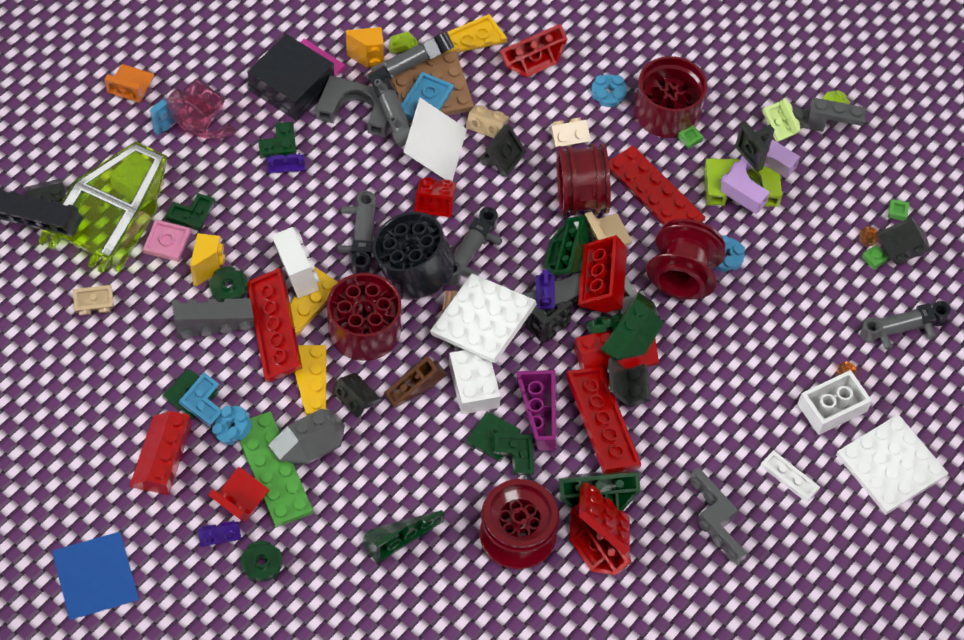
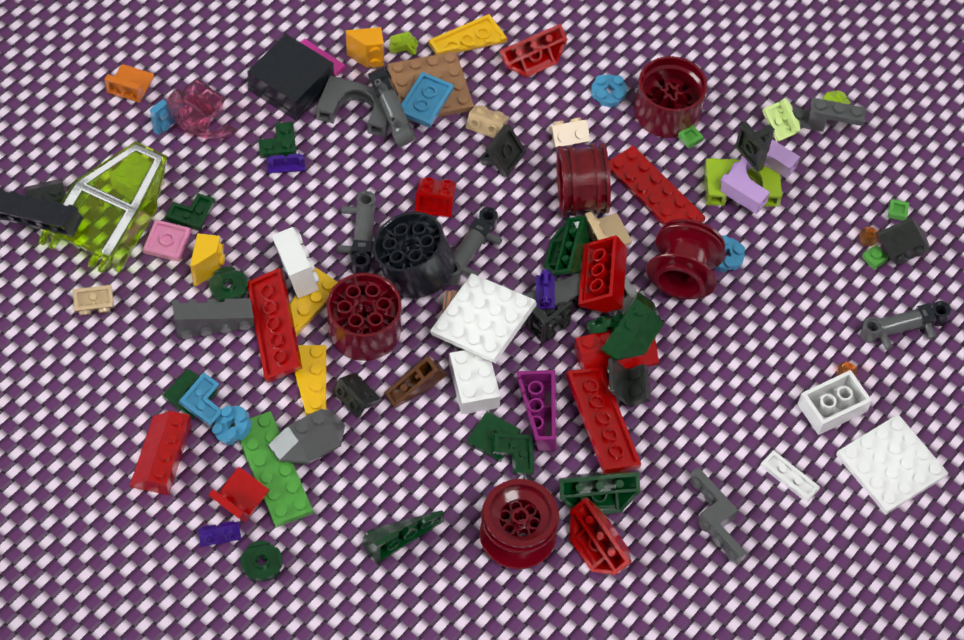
(95, 575): blue sticker -> none
(417, 54): dark grey piece -> none
(435, 140): white sticker -> none
(604, 517): red plate -> none

